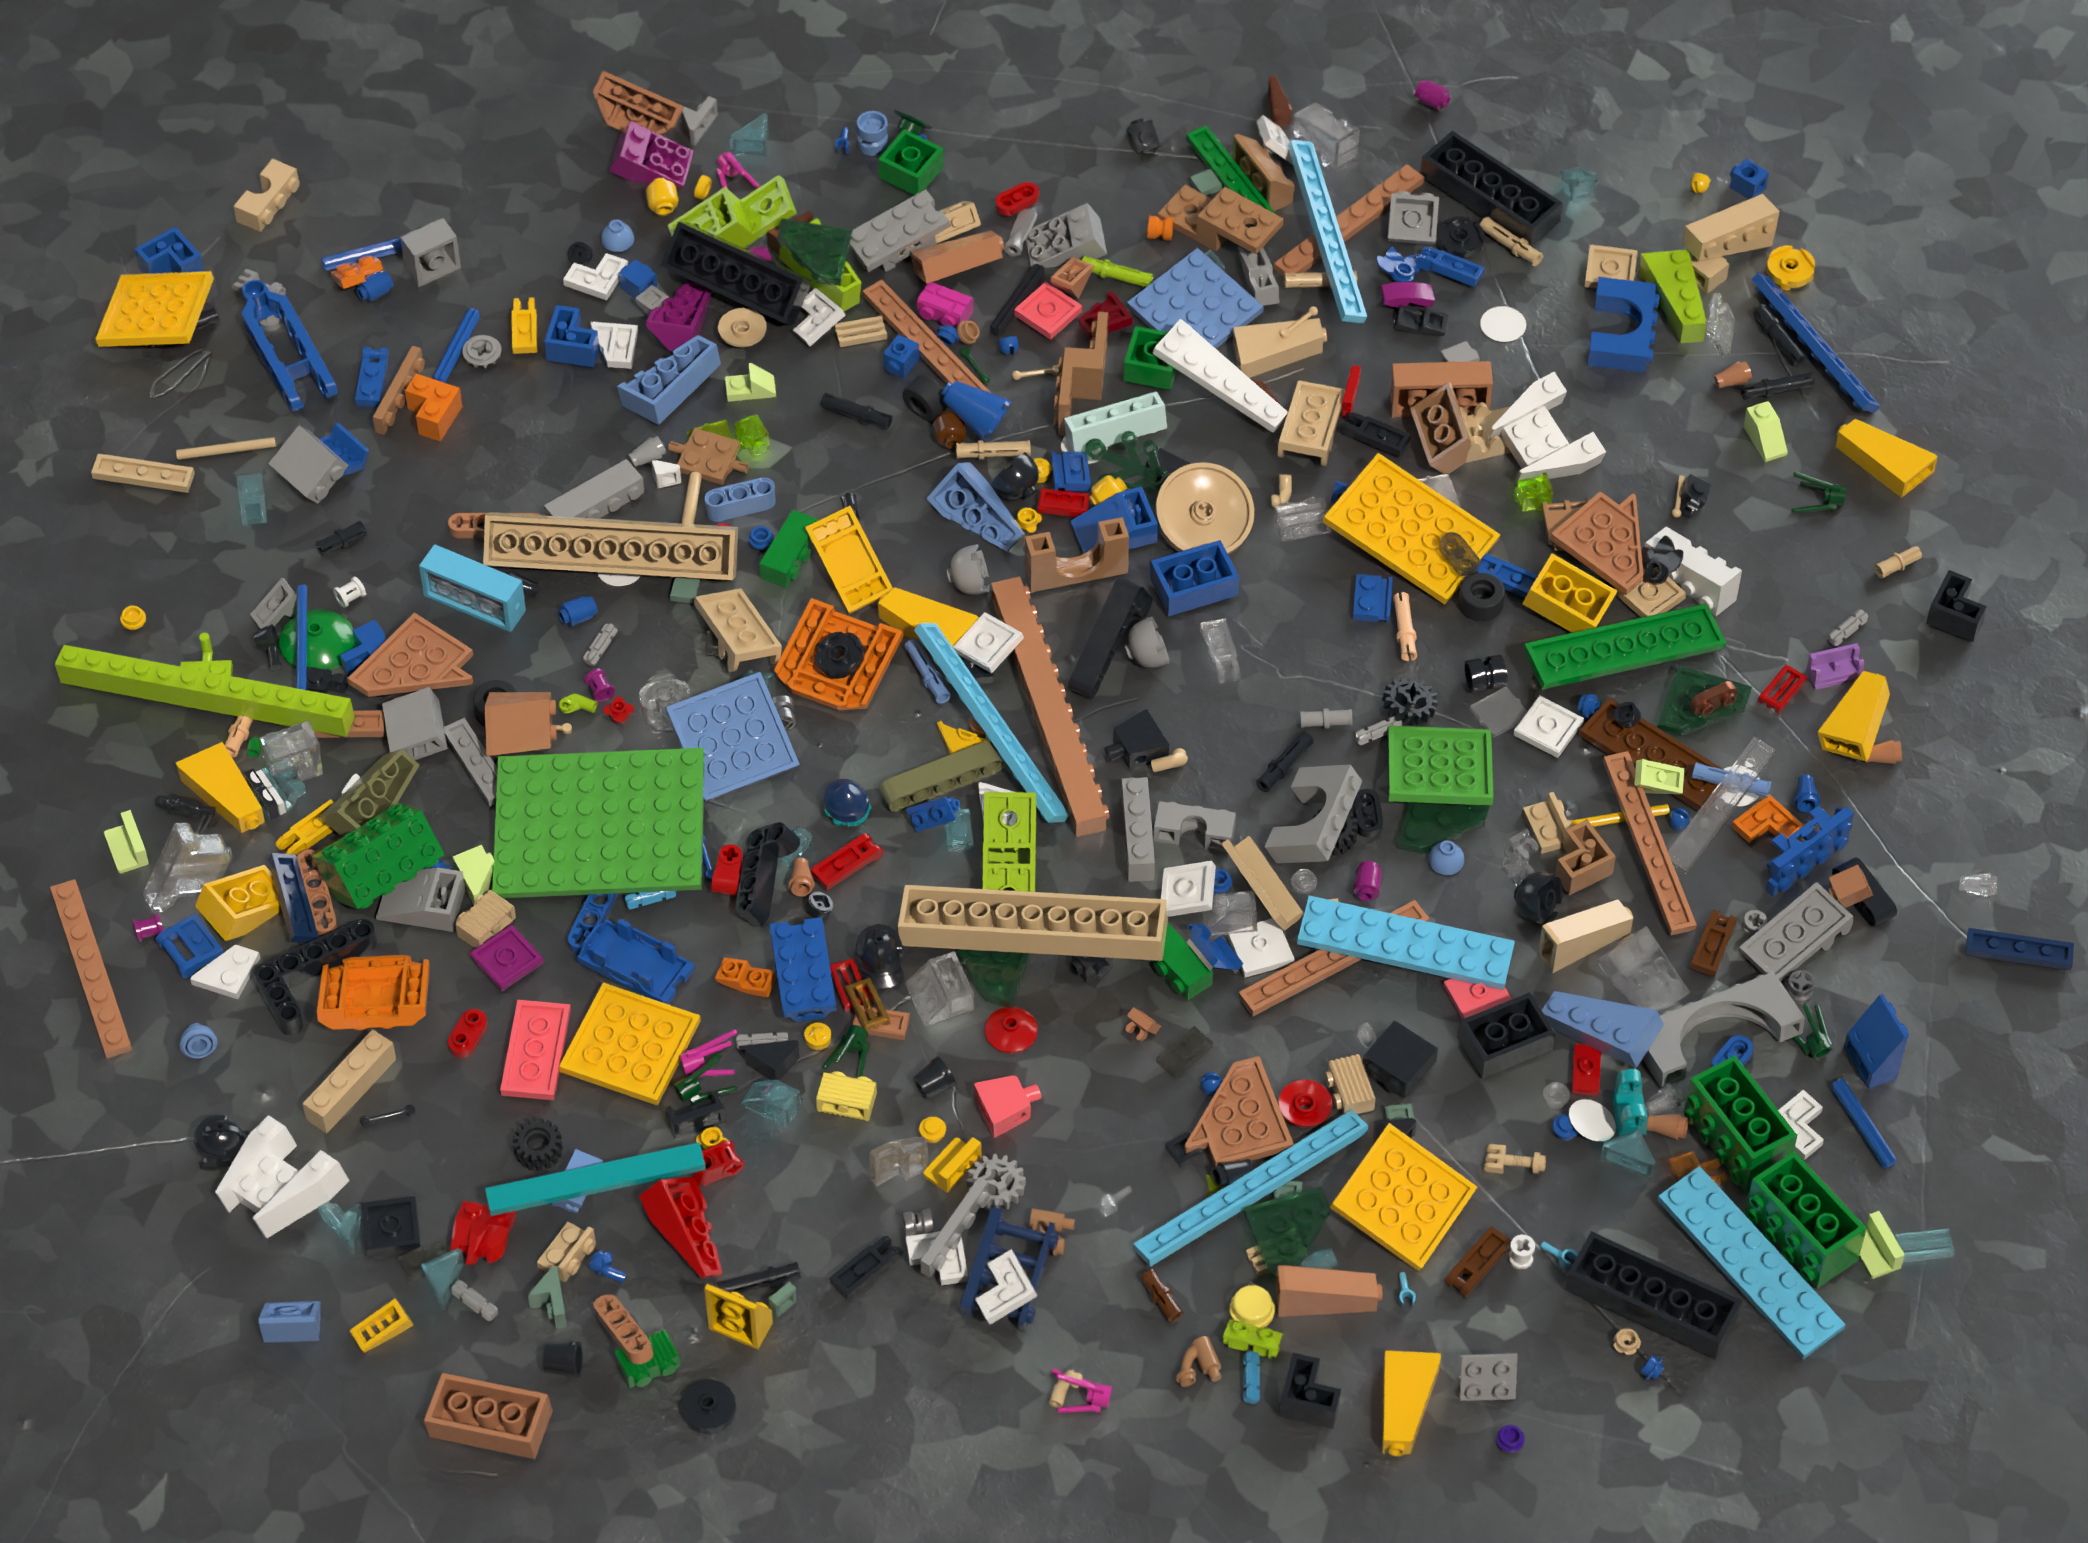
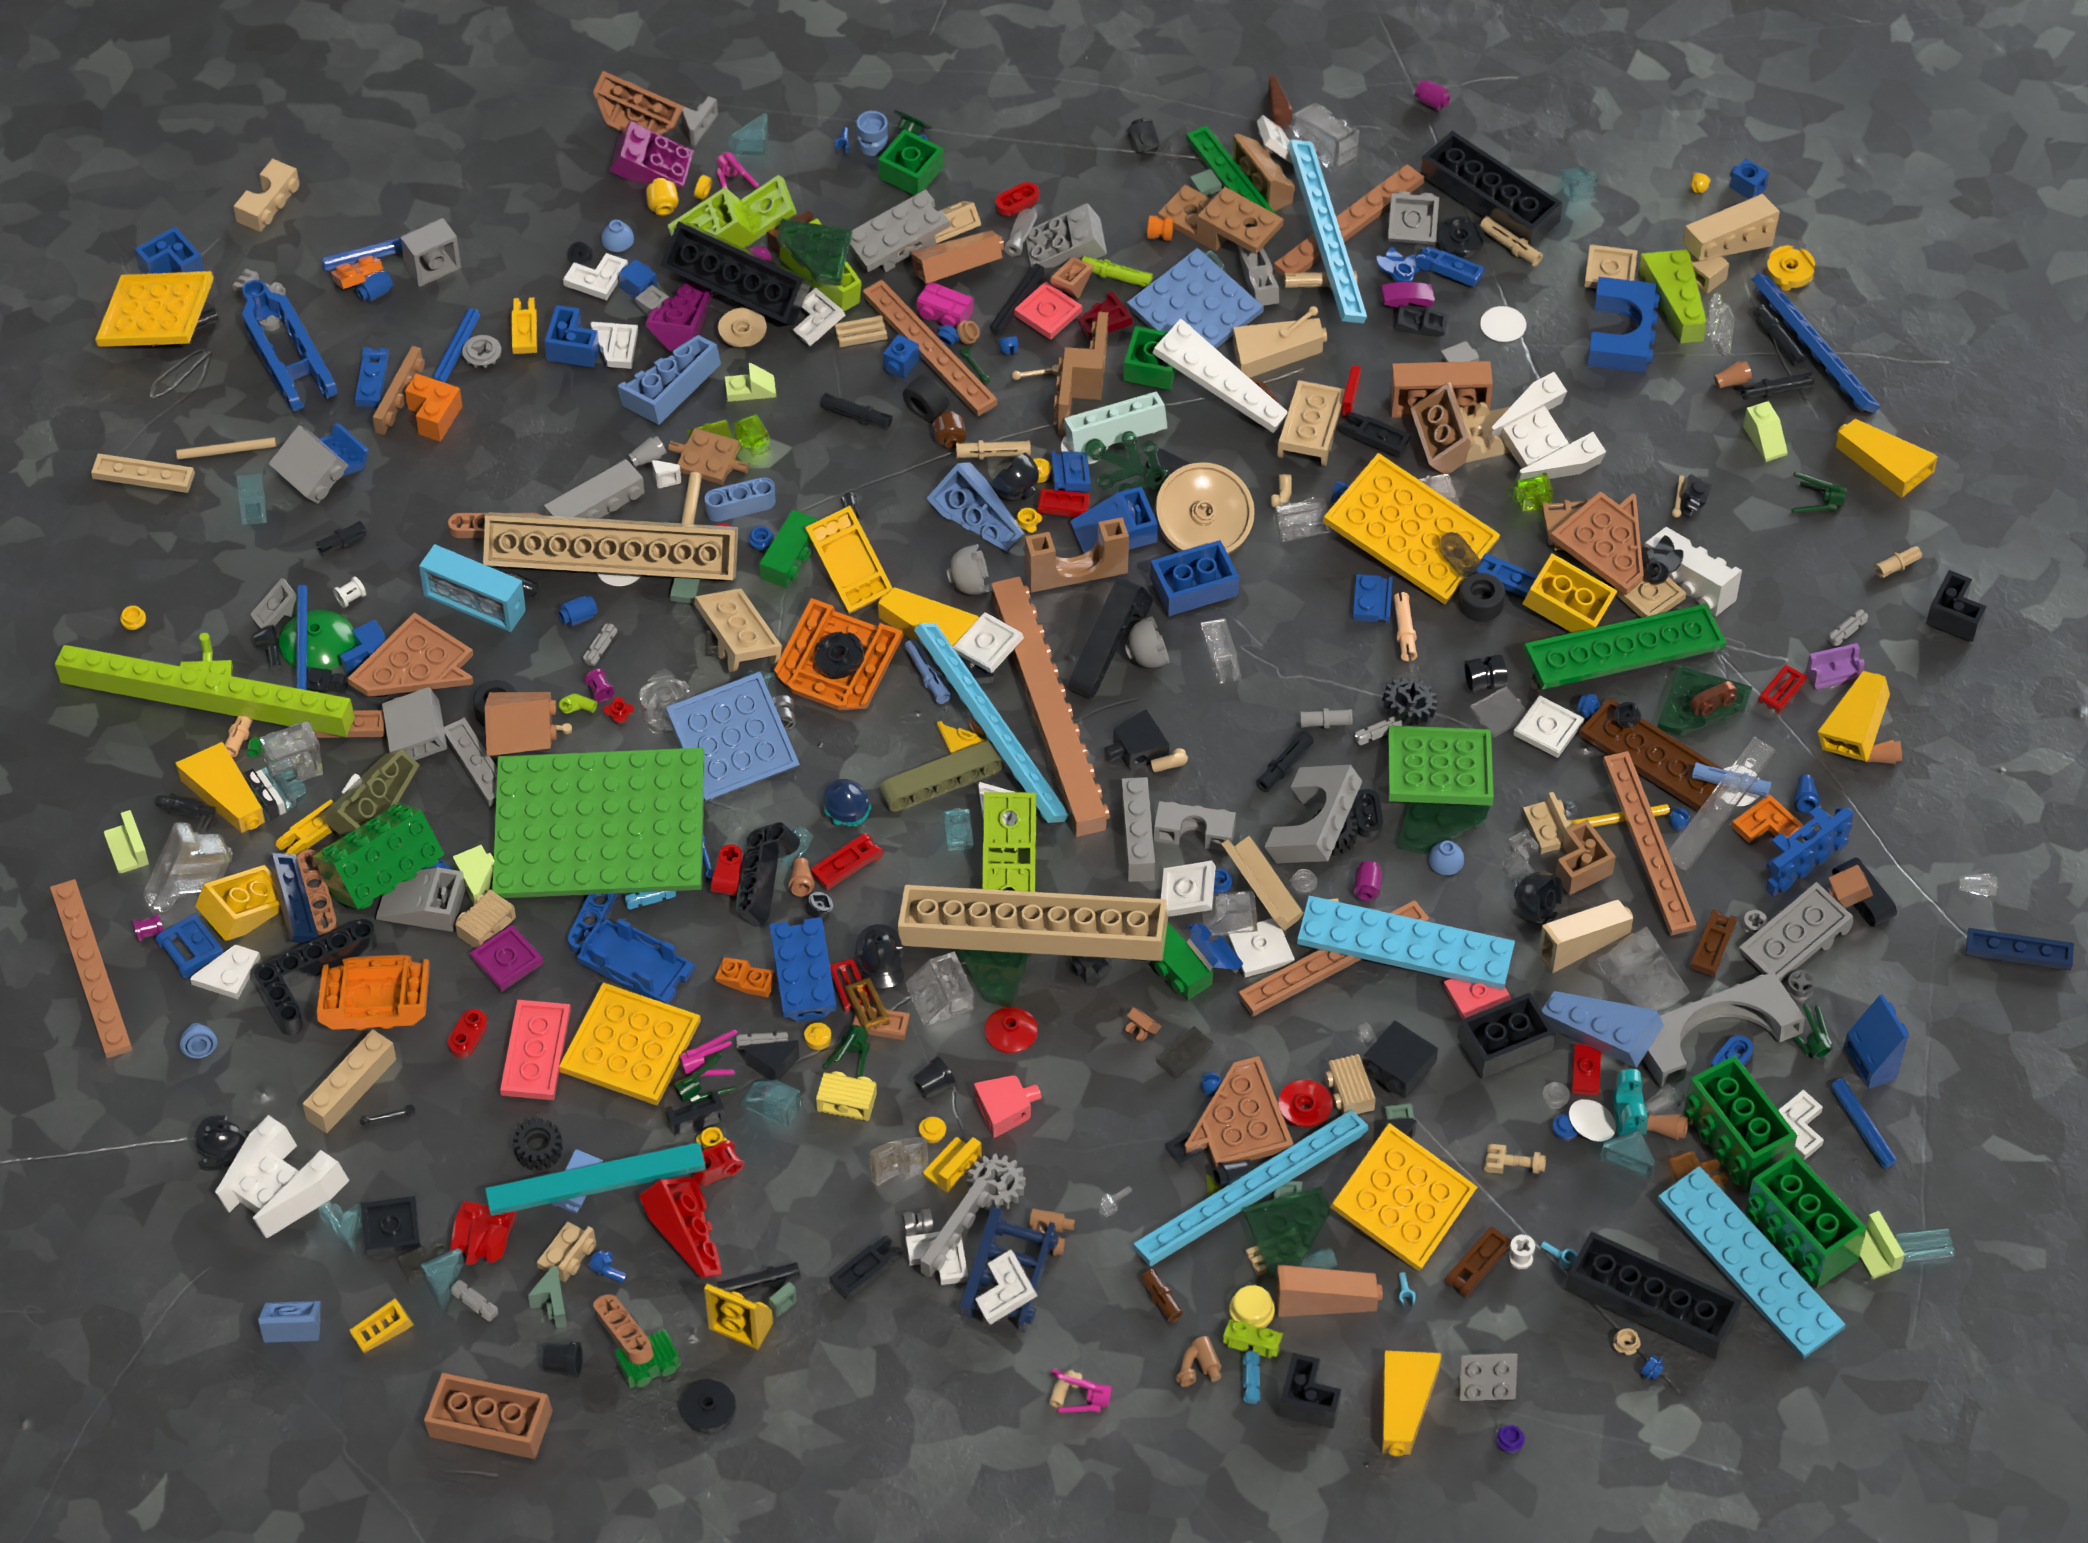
(933, 813): blue hinge -> none
(976, 407): blue cone -> none
(1106, 488): yellow head -> none
(1659, 777): yellowish green slope -> none

